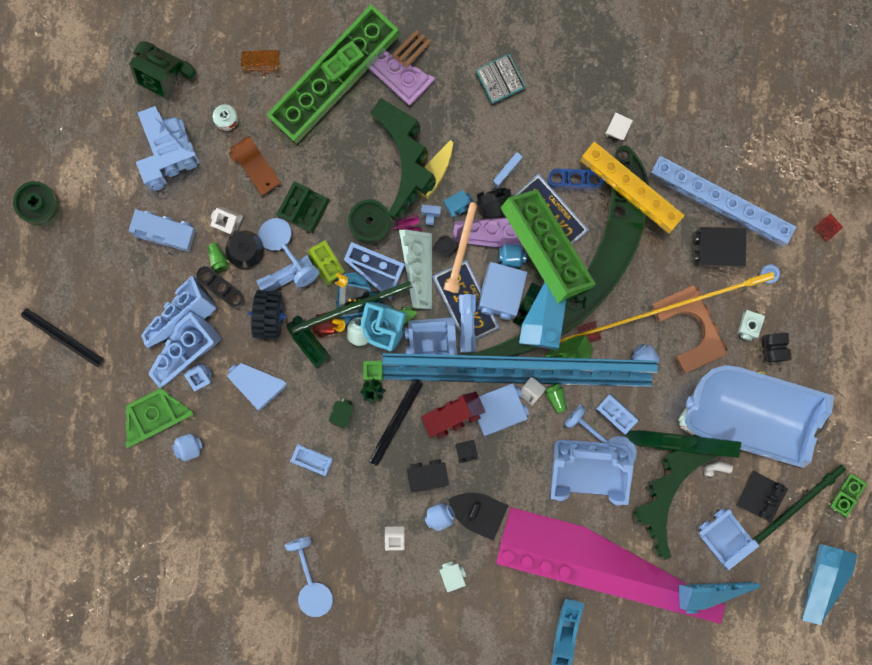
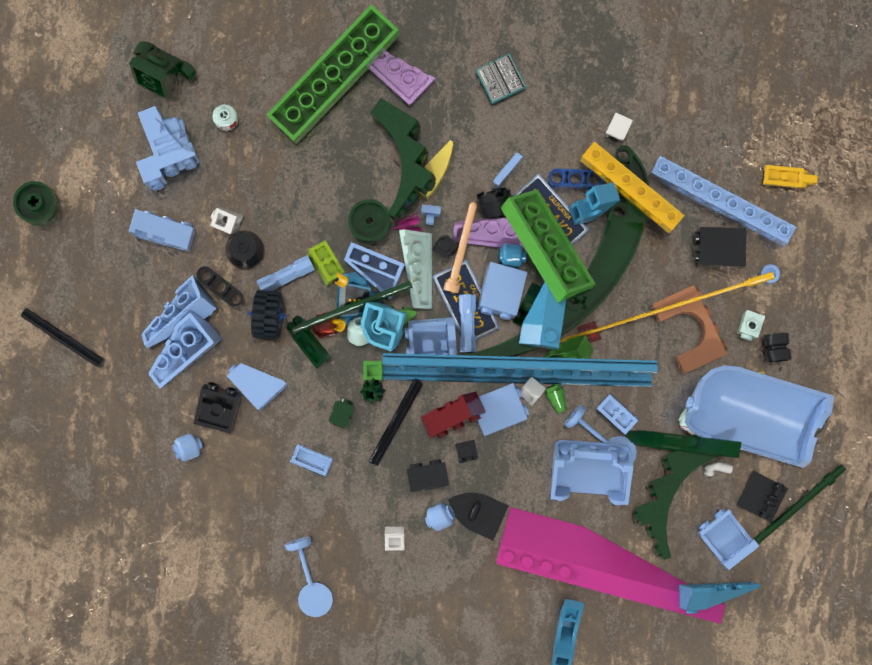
(153, 415): bright green wing -> none
(201, 374): light blue brick -> none
(217, 258): bright green cone -> none
(217, 407): none -> black plate
(254, 165): dark orange door -> none
(260, 60): clear orange slope -> none
(276, 235): light blue piece -> none
(303, 207): dark green slope -> none
(342, 61): bright green slope -> none
(420, 38): medium nougat tile -> none
(452, 576): light aqua brick -> none
(458, 203): dark azure brick -> none
(598, 201): none -> dark azure arch
(645, 352): light blue head -> none
(788, 177): none -> yellow hinge
(829, 227): clear red plate -> none
(829, 577): dark azure wedge -> none
(848, 494): bright green slope -> none

